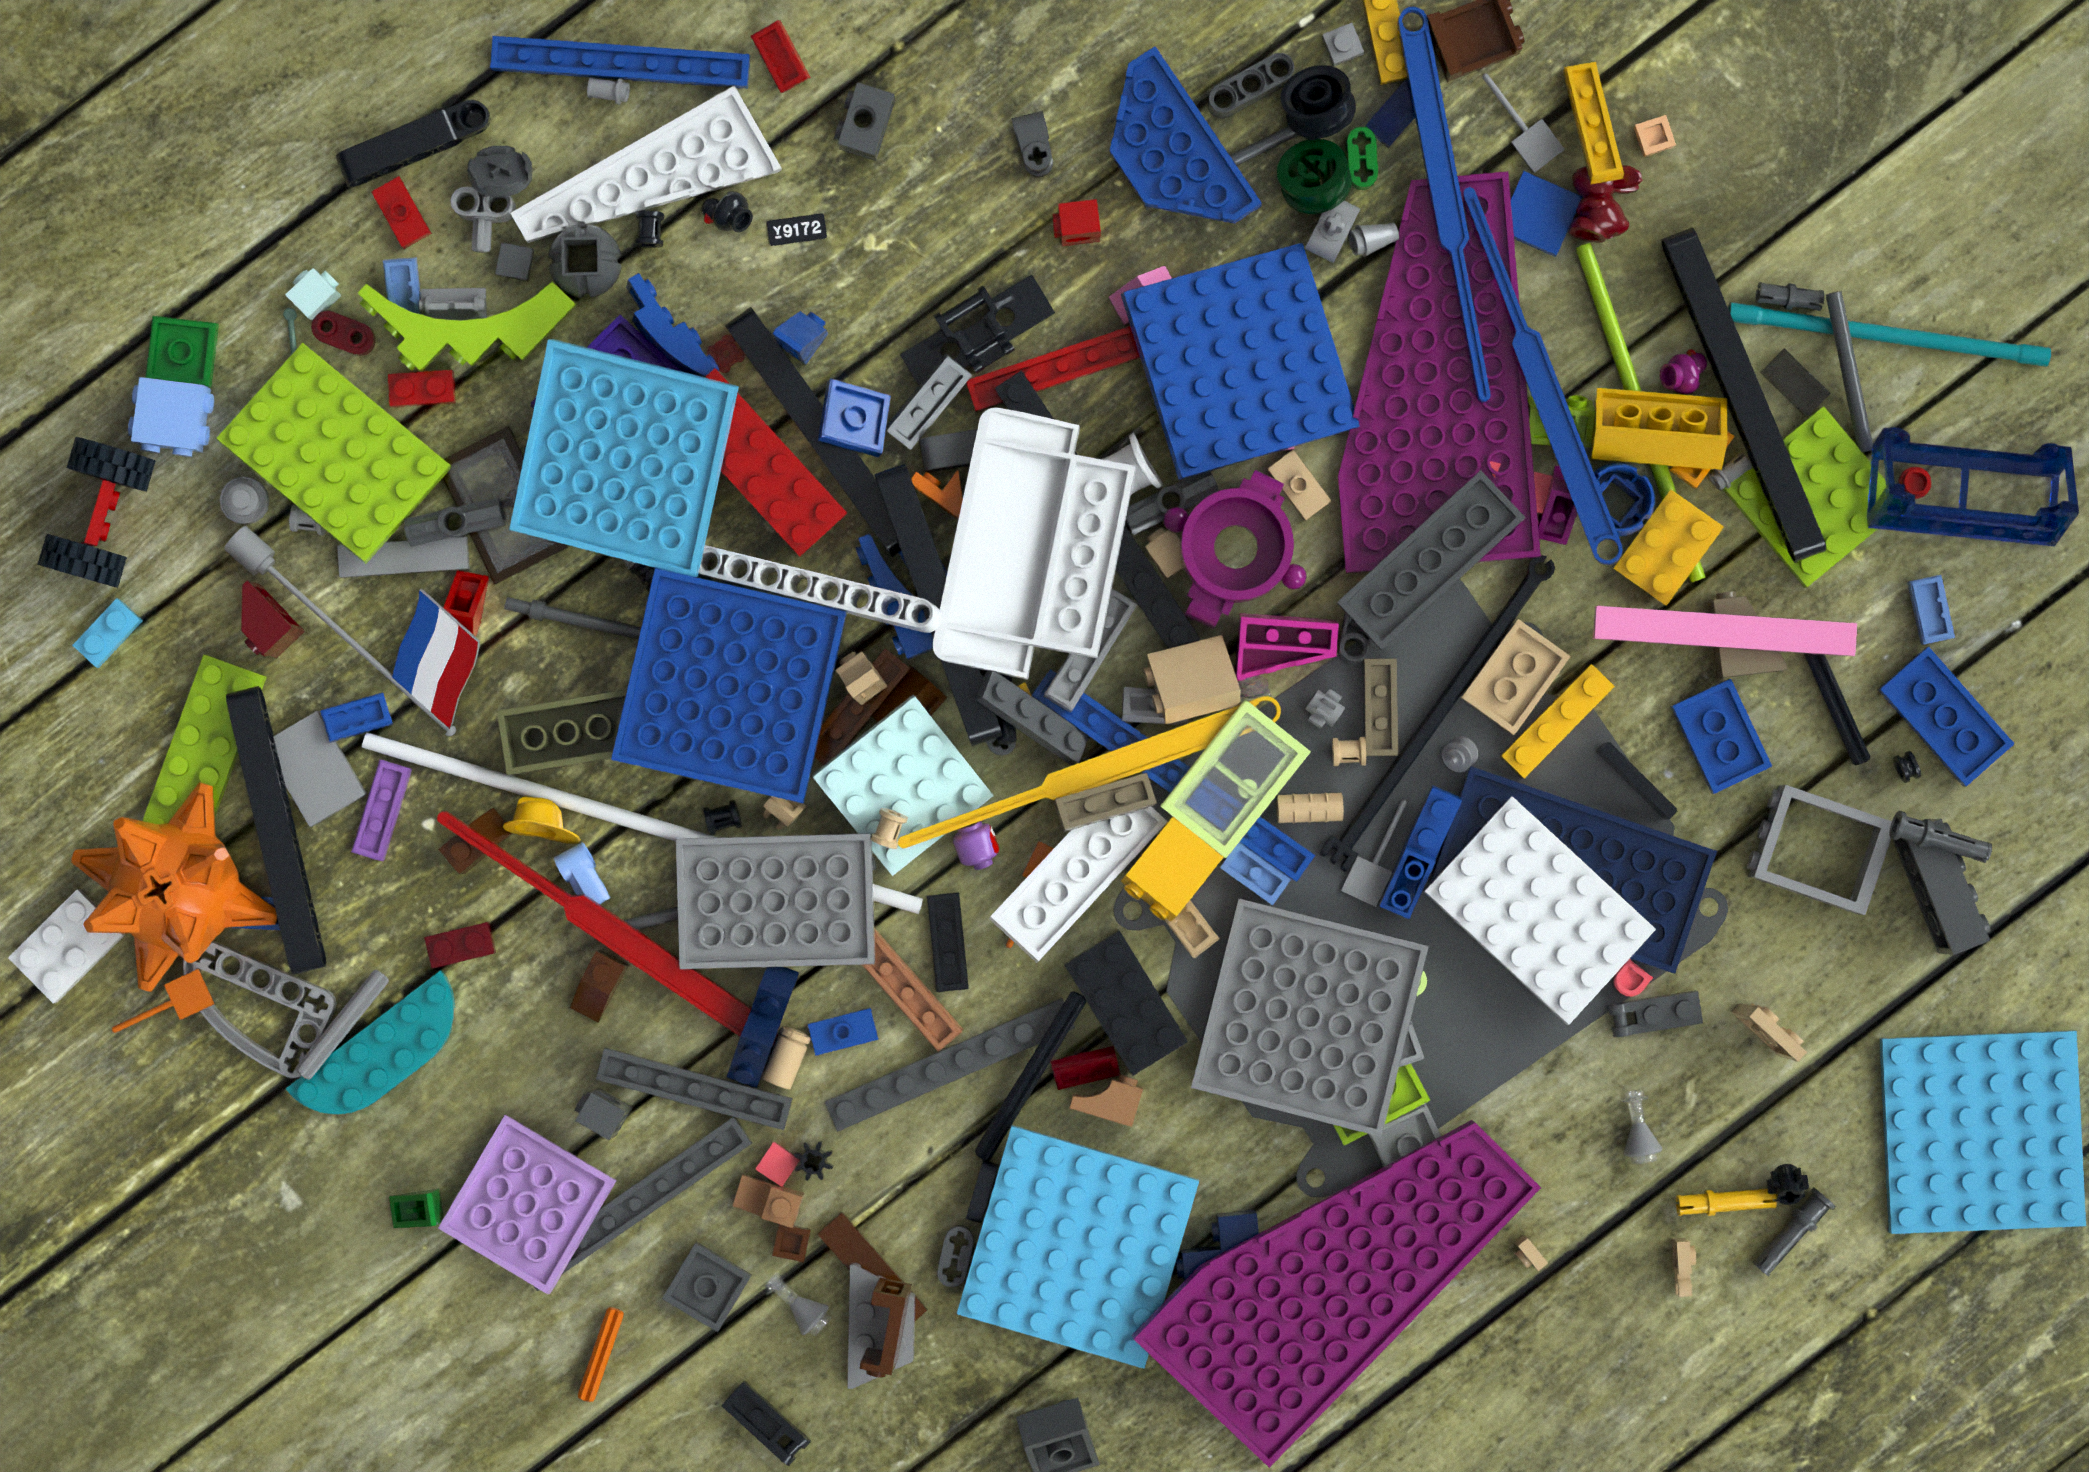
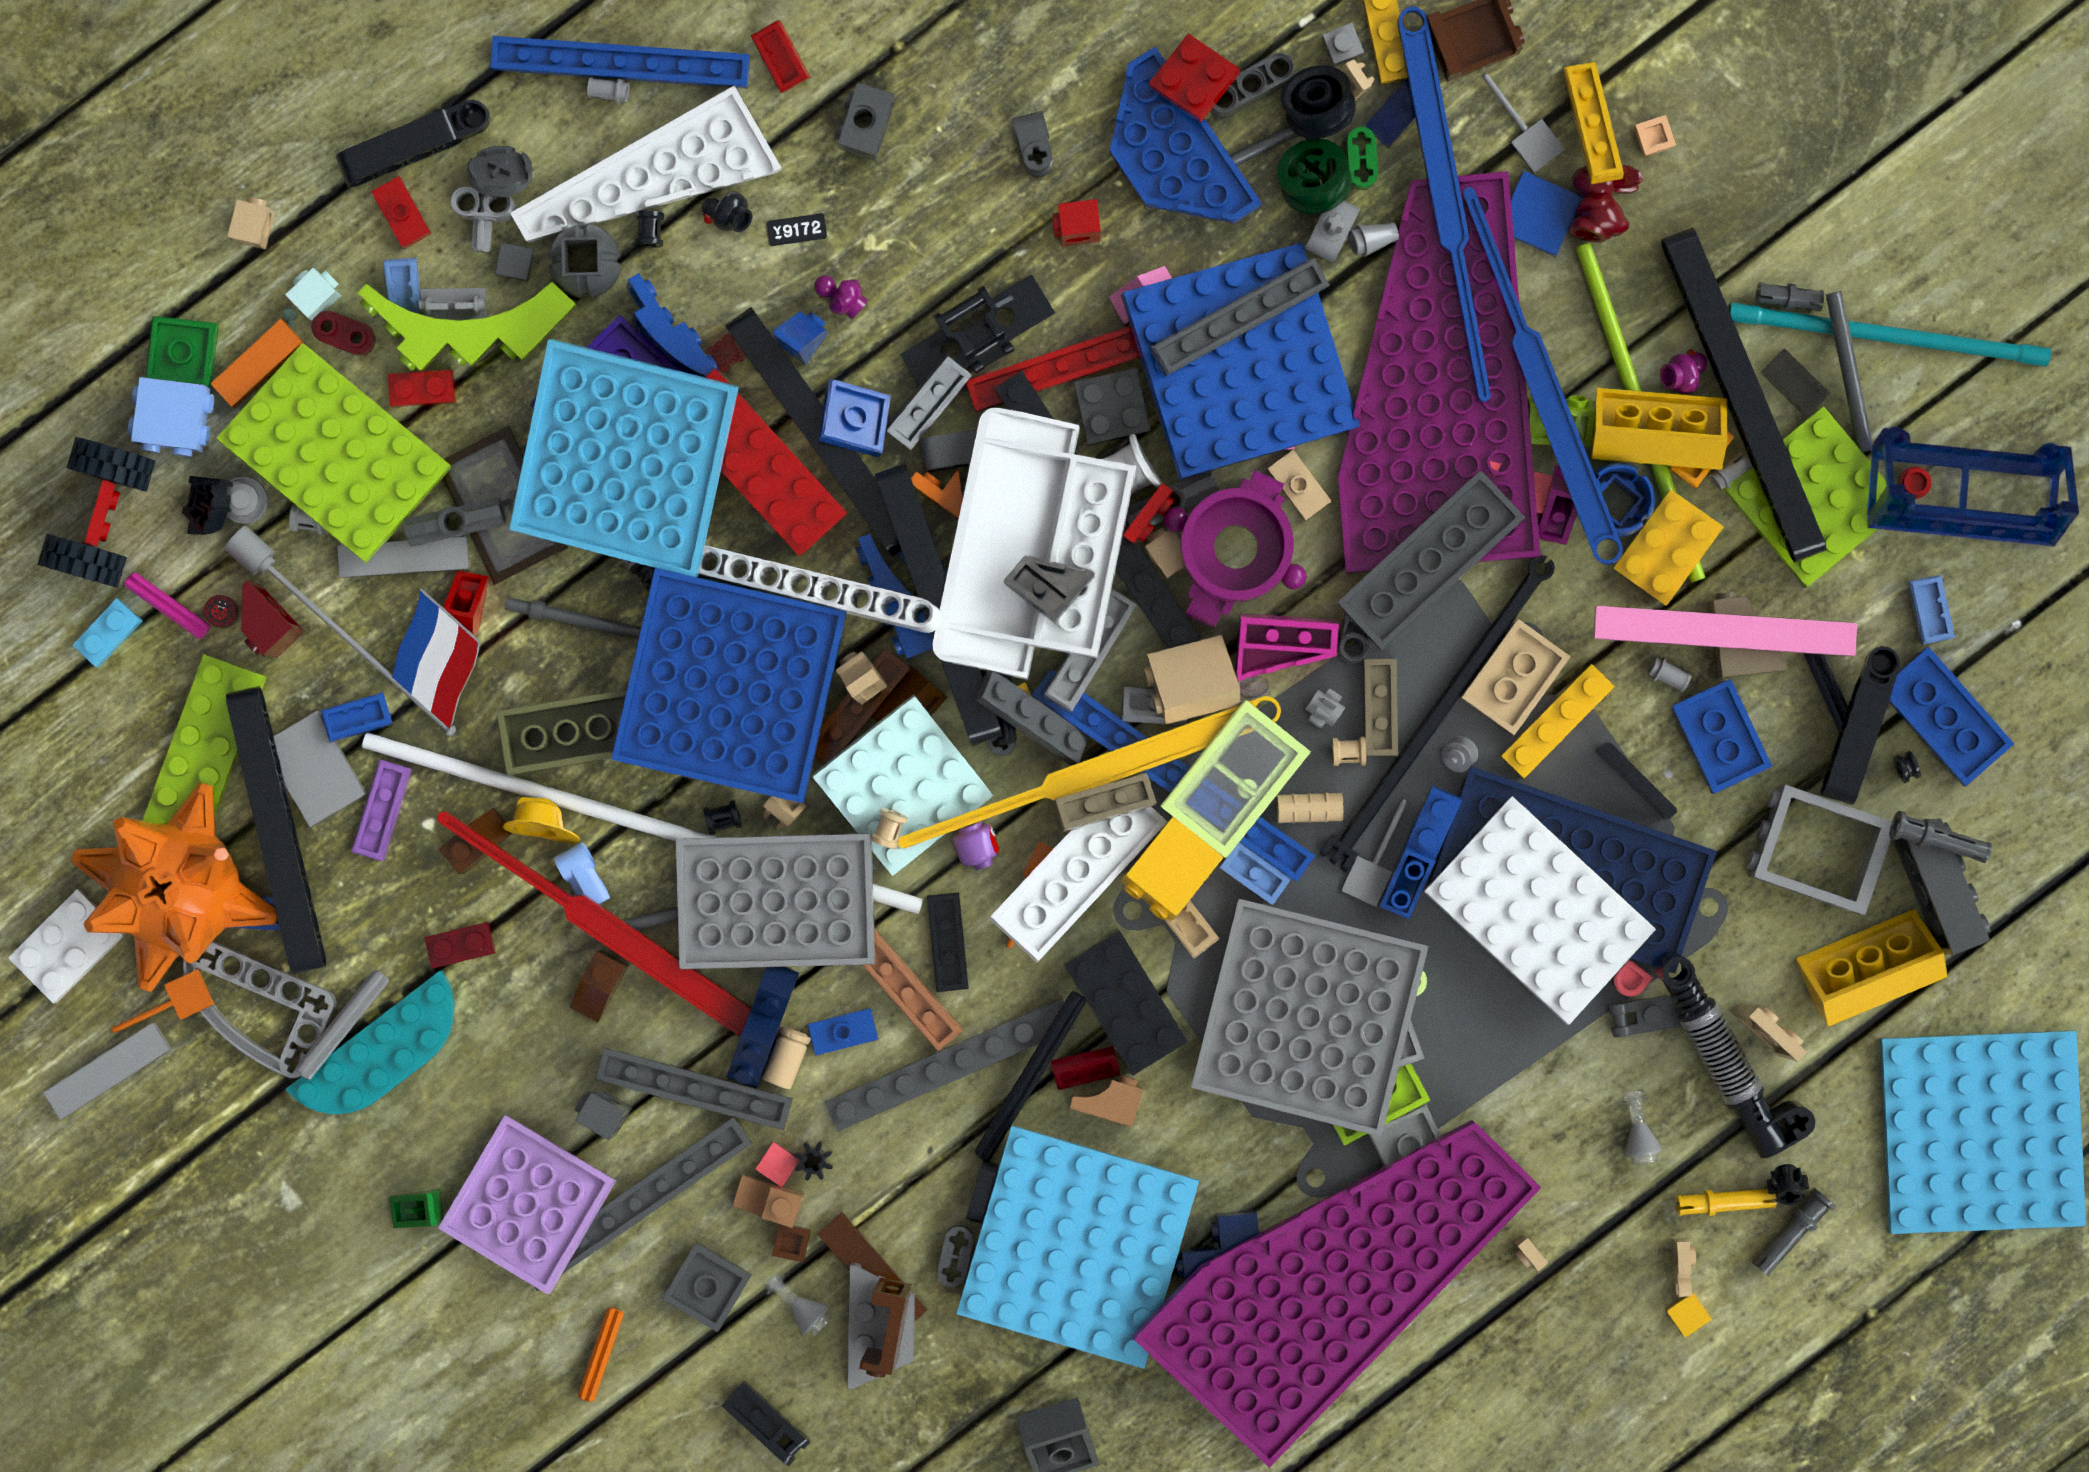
(107, 1070): none -> light grey tile
(167, 605): none -> dark pink axle
(207, 505): none -> black piece
(221, 611): none -> tile
(251, 223): none -> tan brick
(257, 363): none -> orange tile
(845, 299): none -> magenta animal
(1048, 585): none -> wing
(1112, 406): none -> dark grey plate
(1141, 526): none -> red plate
(1194, 77): none -> red plate
(1239, 317): none -> dark grey tile
(1357, 78): none -> tan tile
(1669, 674): none -> light grey pin
(1688, 1314): none -> yellow tile
(1740, 1088): none -> black piece
(1861, 725): none -> black piece
(1872, 967): none -> yellow slope

